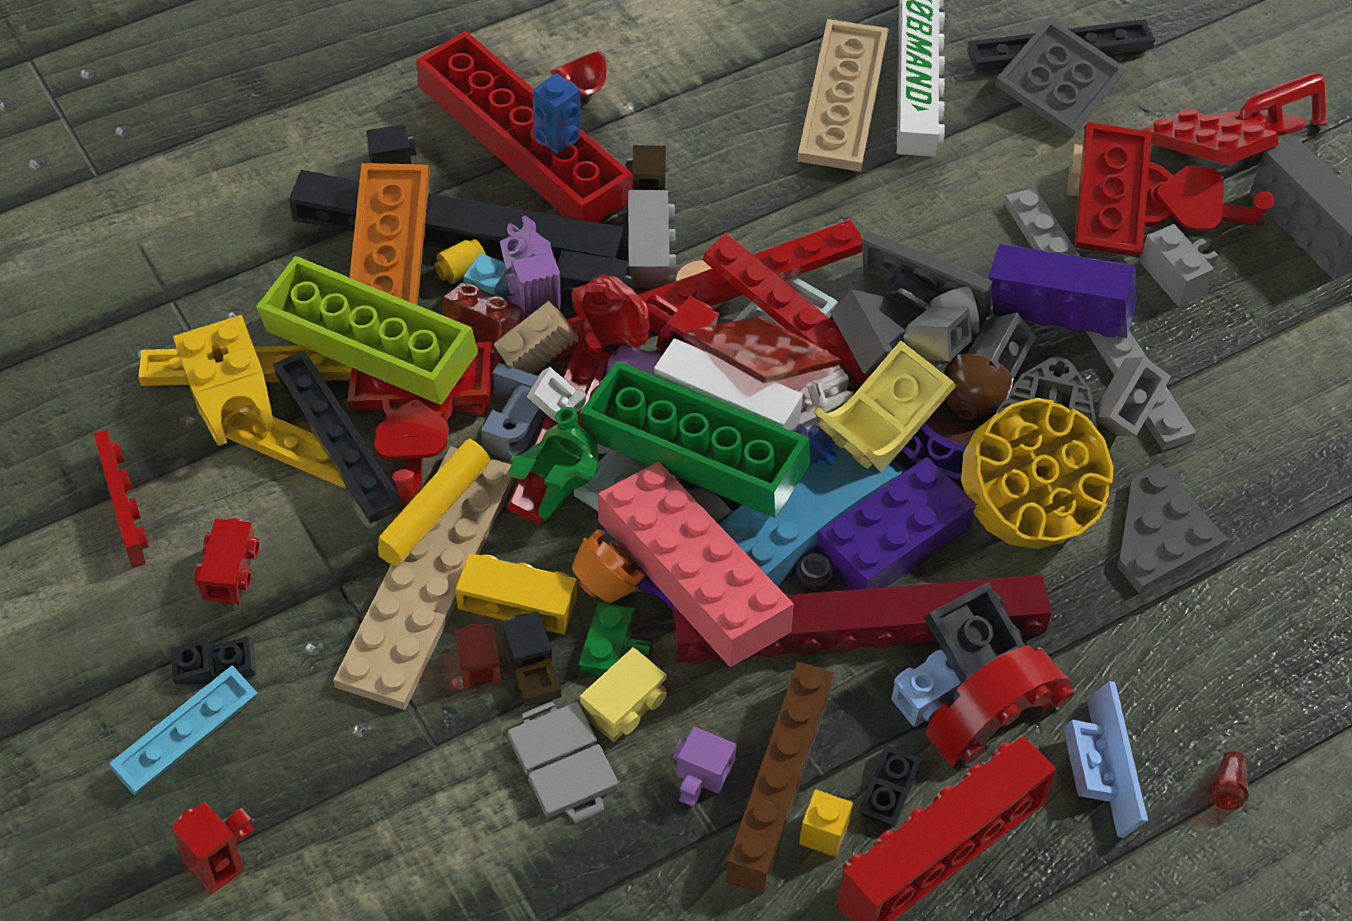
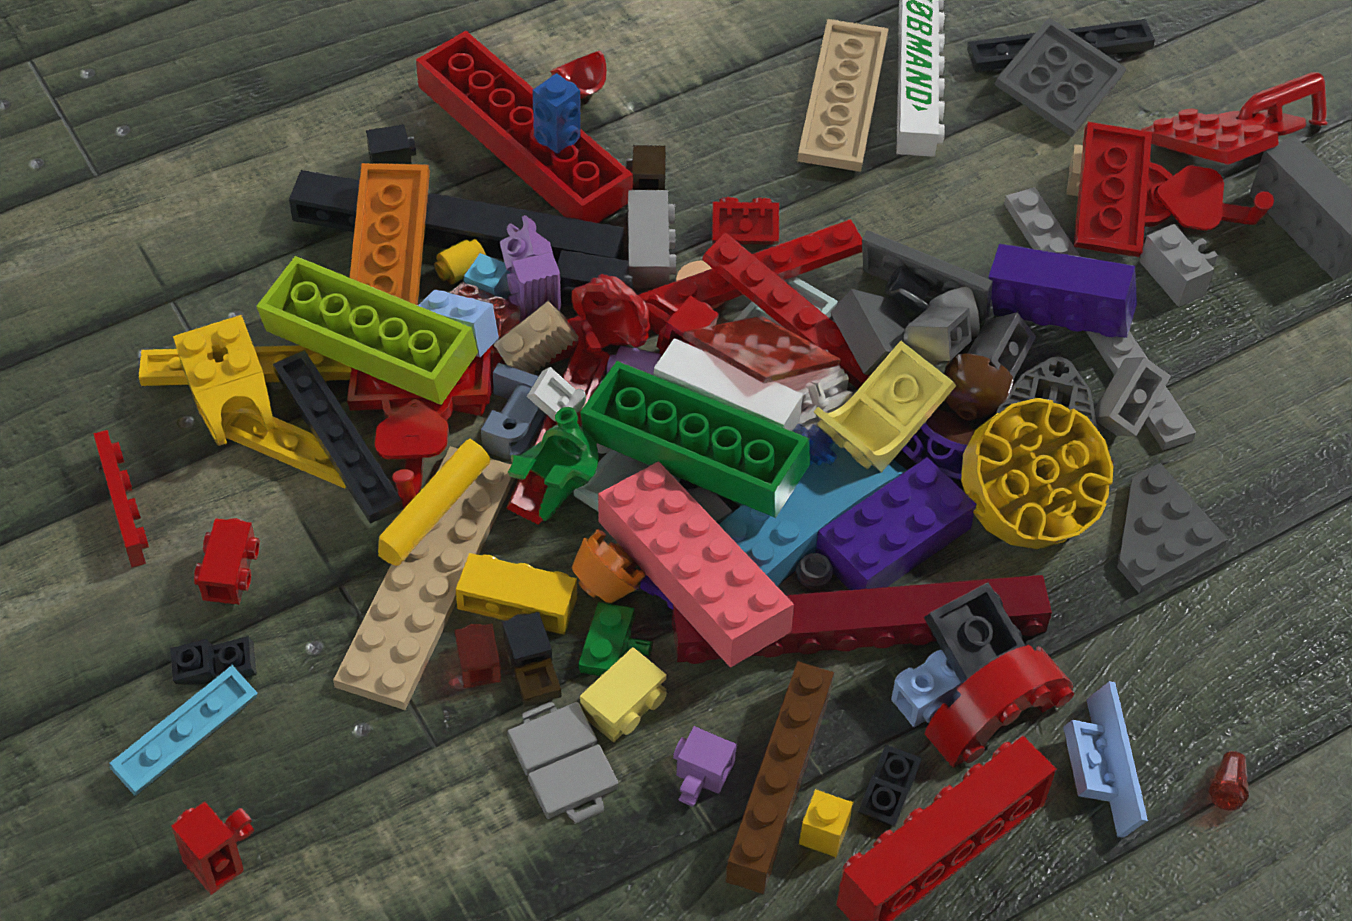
(468, 311): none -> light blue brick
(746, 221): none -> red bracket

